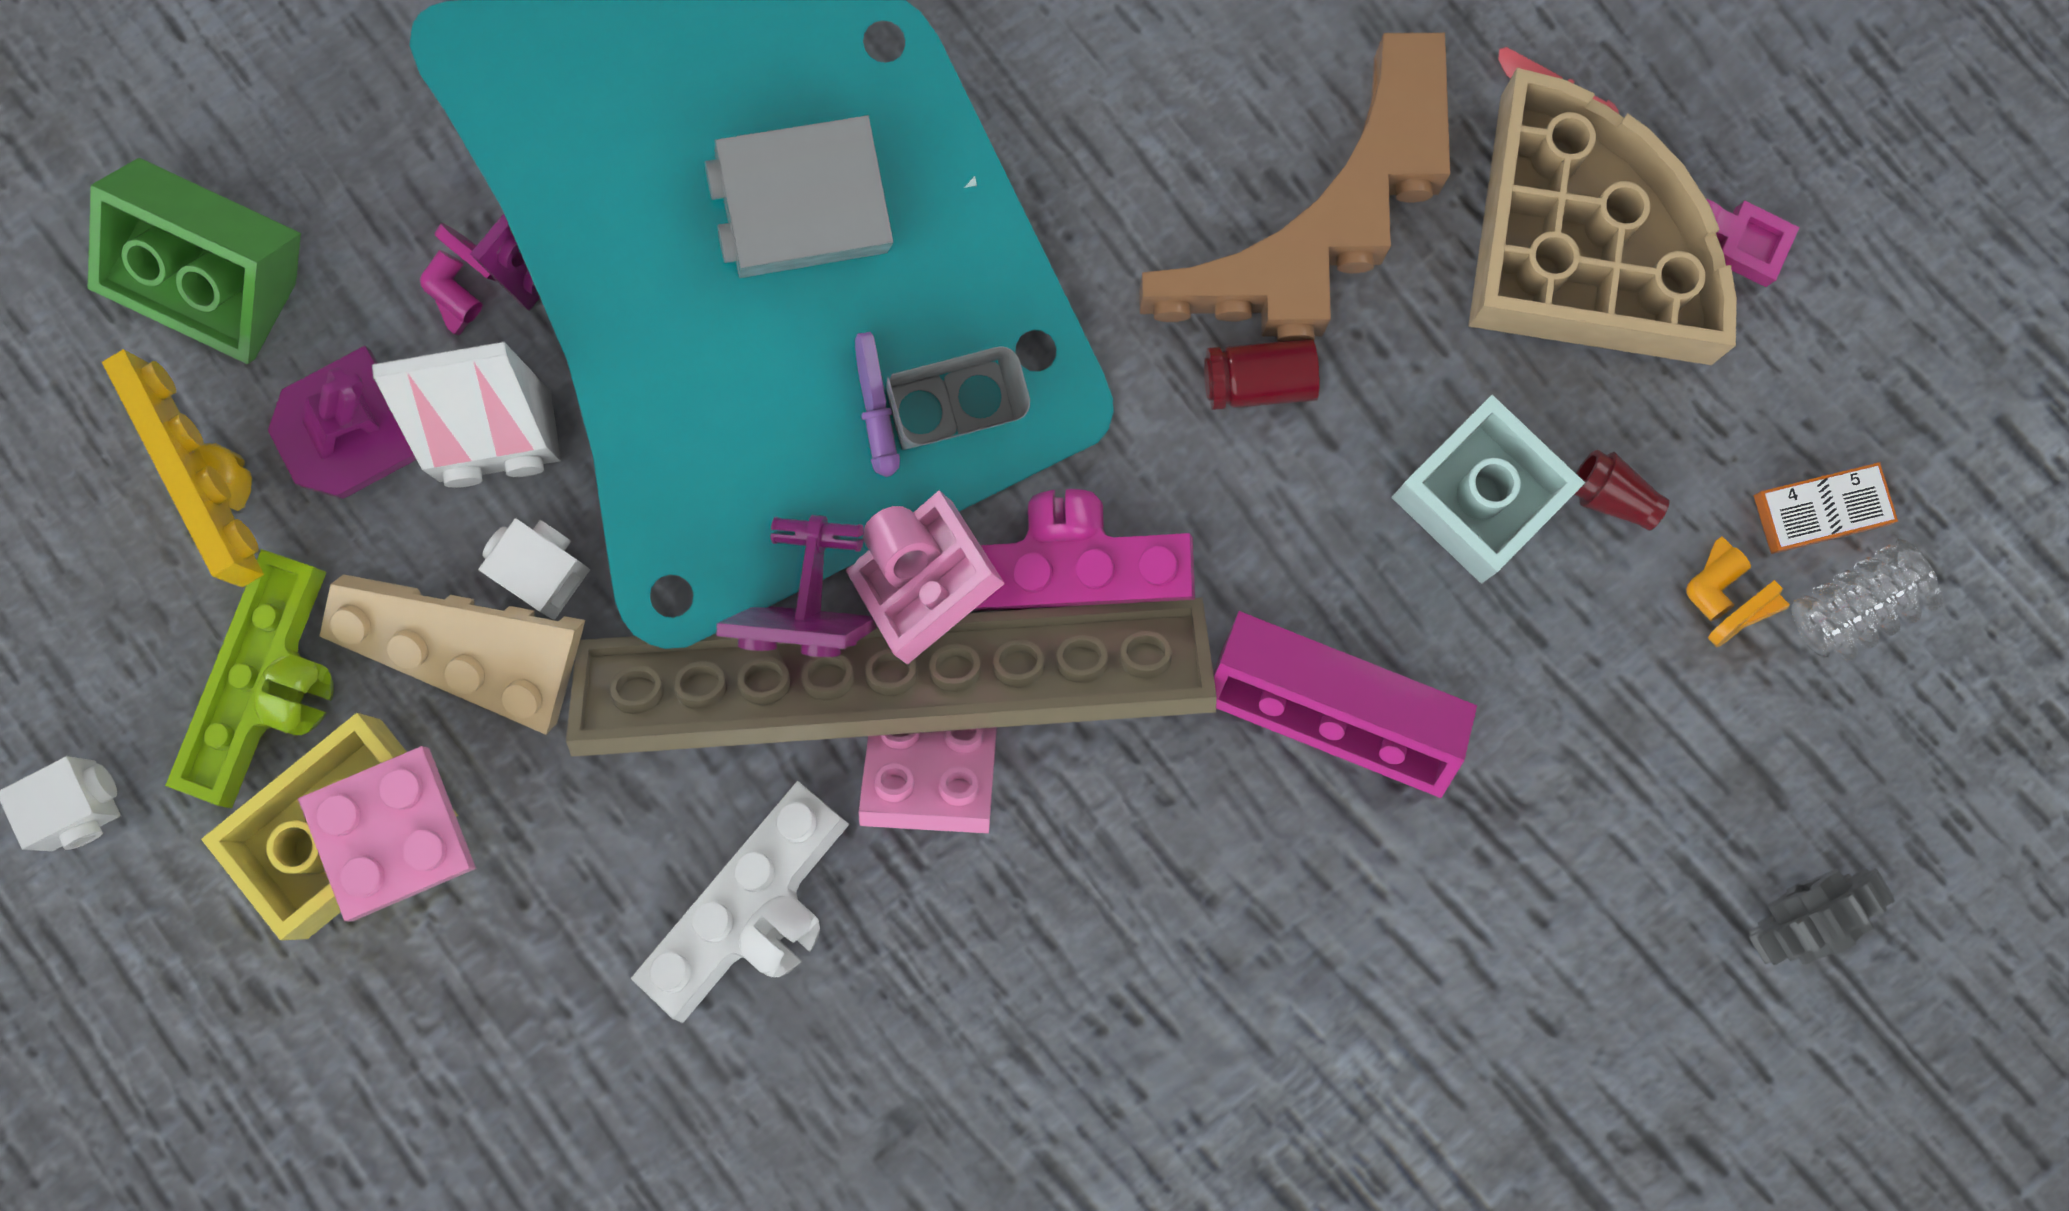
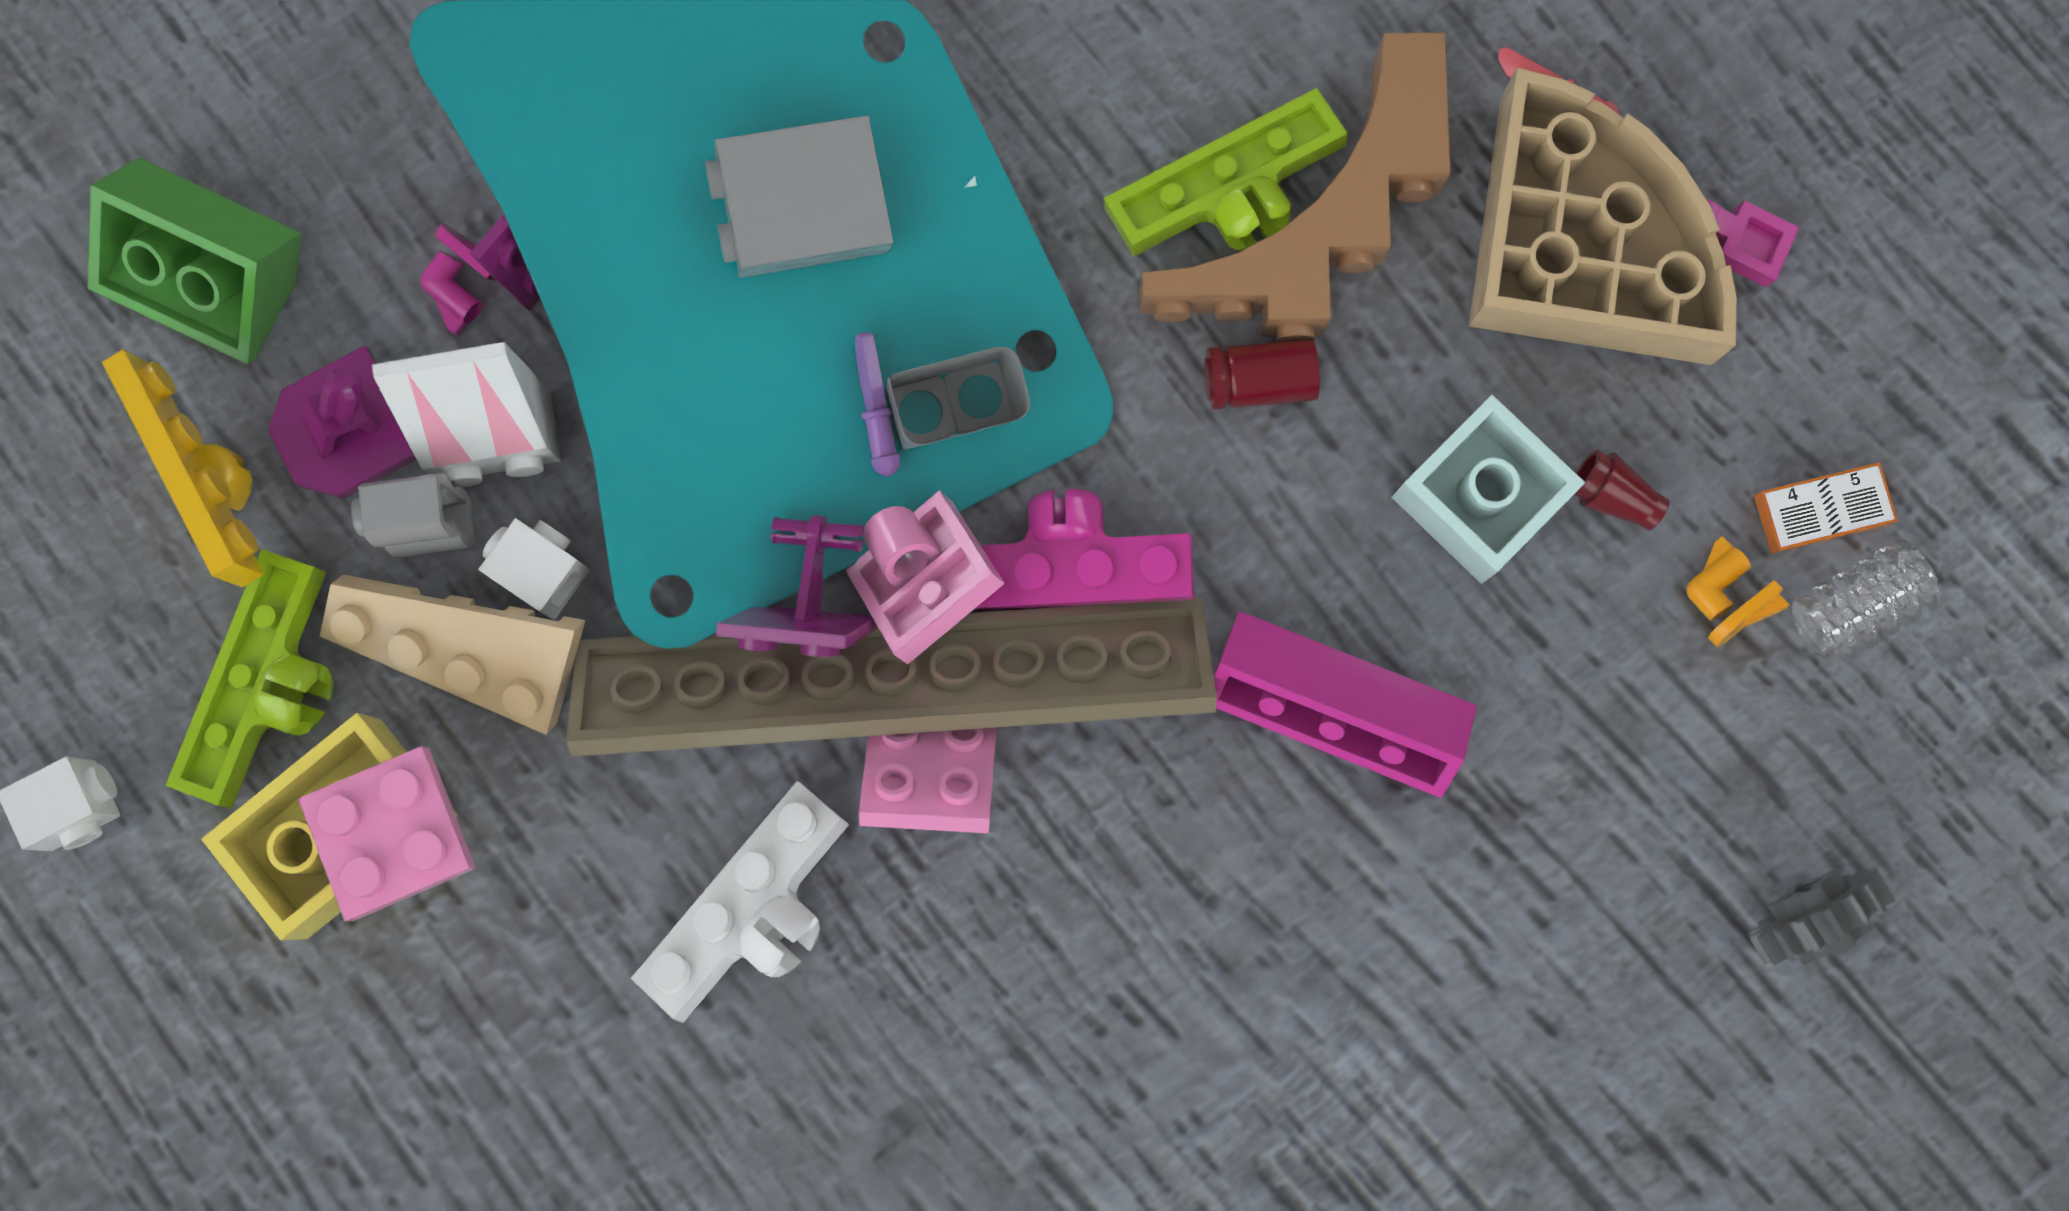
(414, 515): none -> light grey brick
(1230, 179): none -> lime plate

